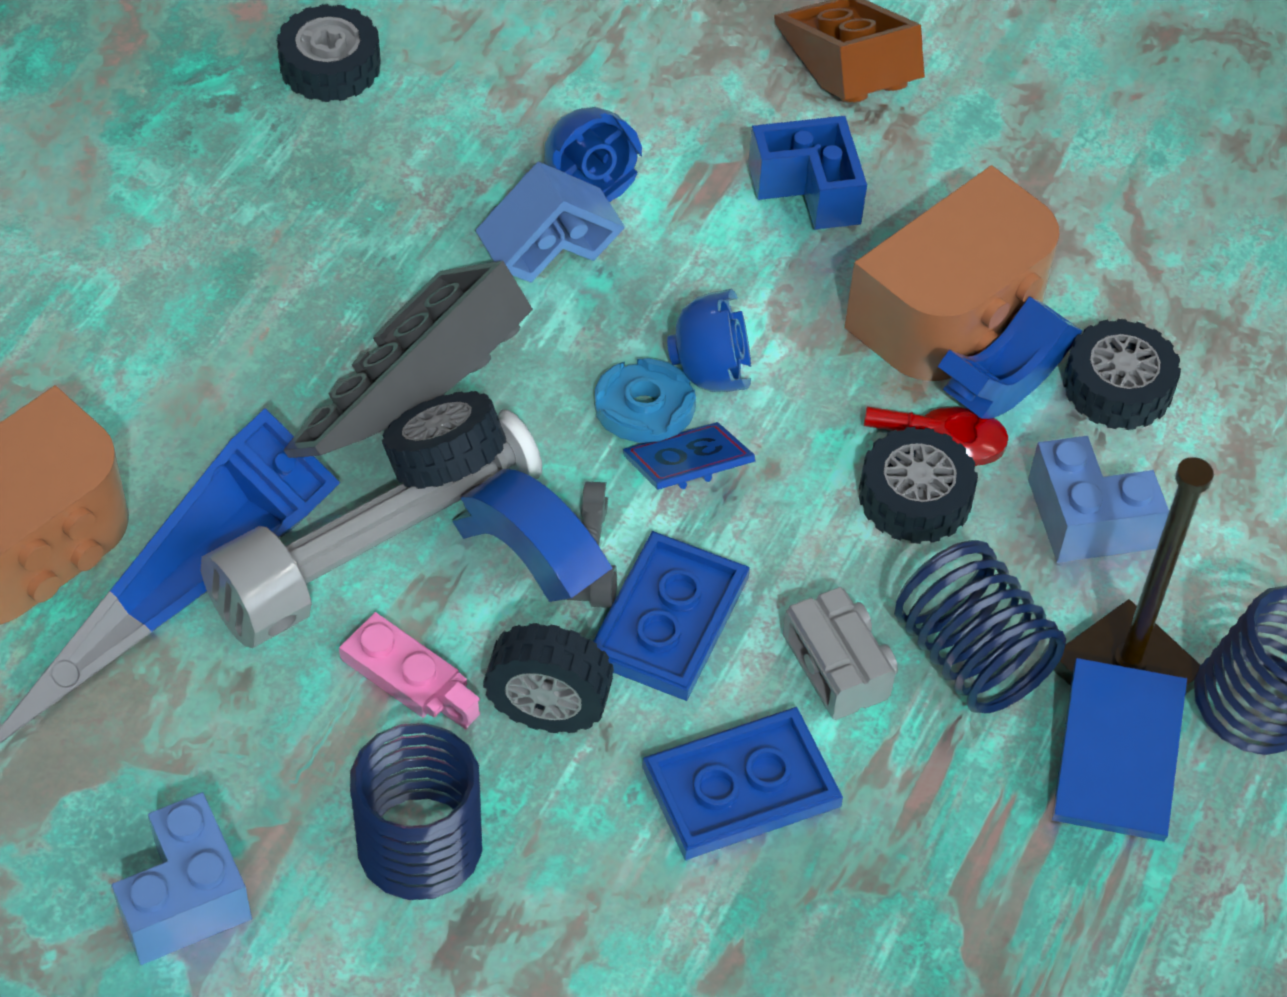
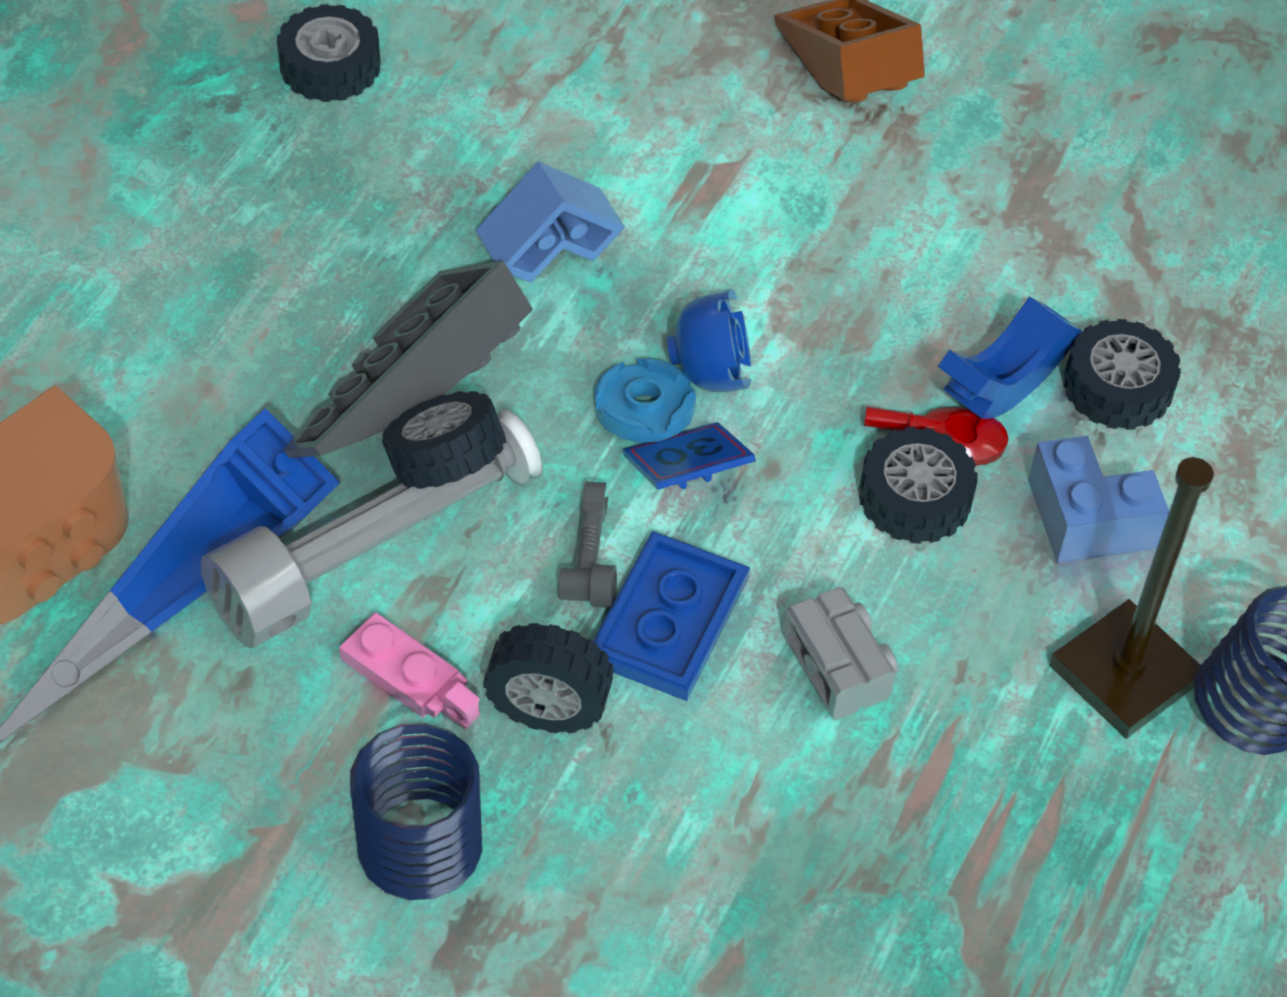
(192, 890): medium blue brick -> none
(537, 529): blue arch -> none
(595, 149): blue cylinder -> none
(741, 783): blue tile -> none
(812, 161): blue brick -> none
(953, 276): nougat brick -> none
(1008, 638): dark blue piece -> none
(1120, 750): blue tile -> none

